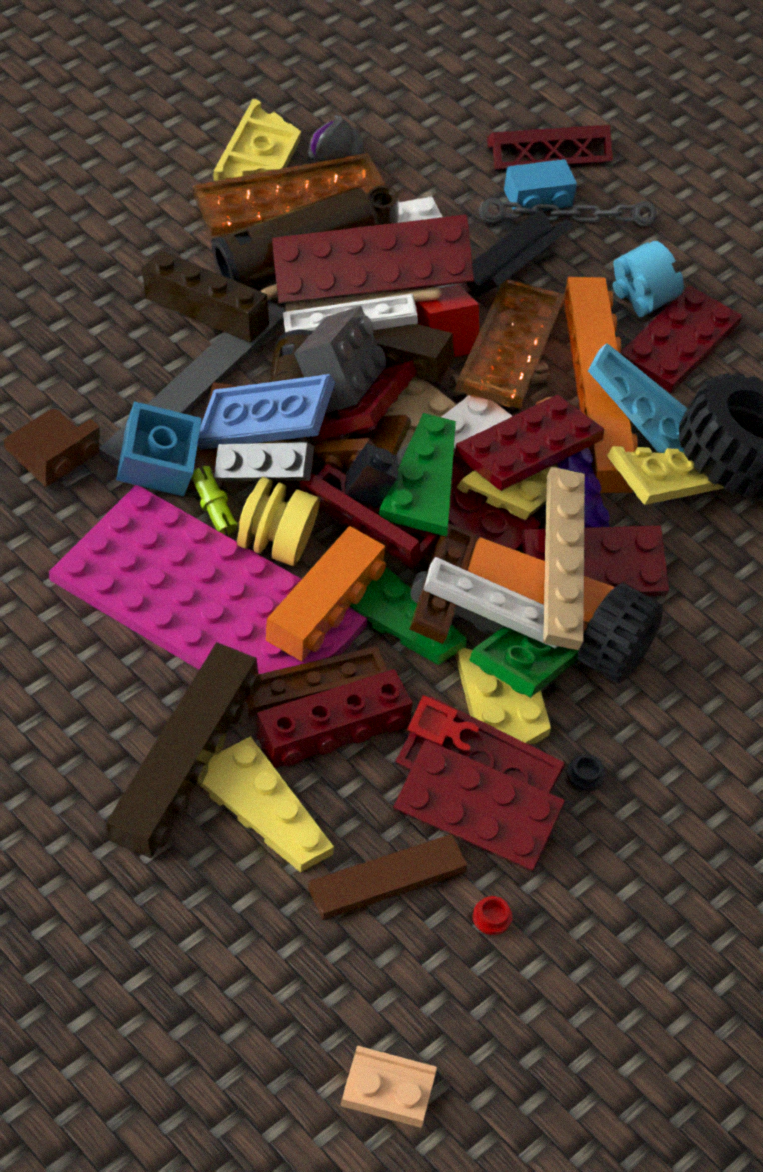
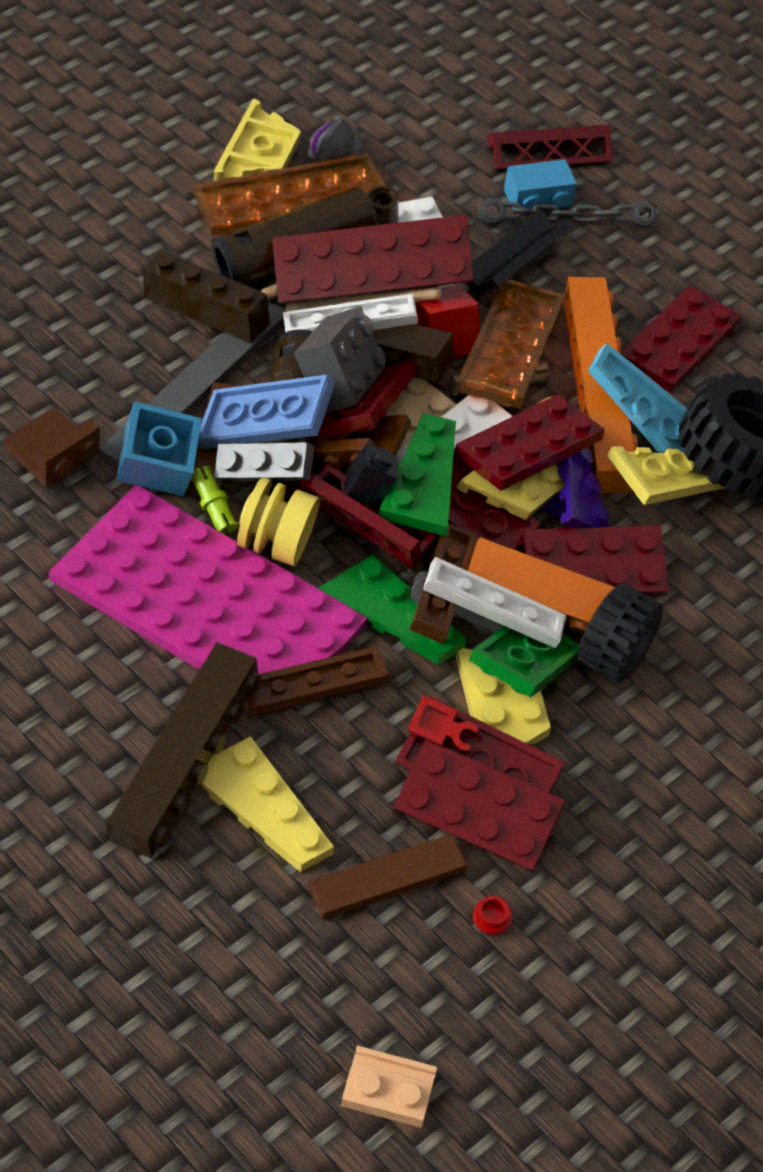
(326, 594): orange brick -> none
(333, 718): dark red brick -> none
(564, 559): tan plate -> none
(586, 772): black plate -> none
(647, 277): medium azure brick -> none

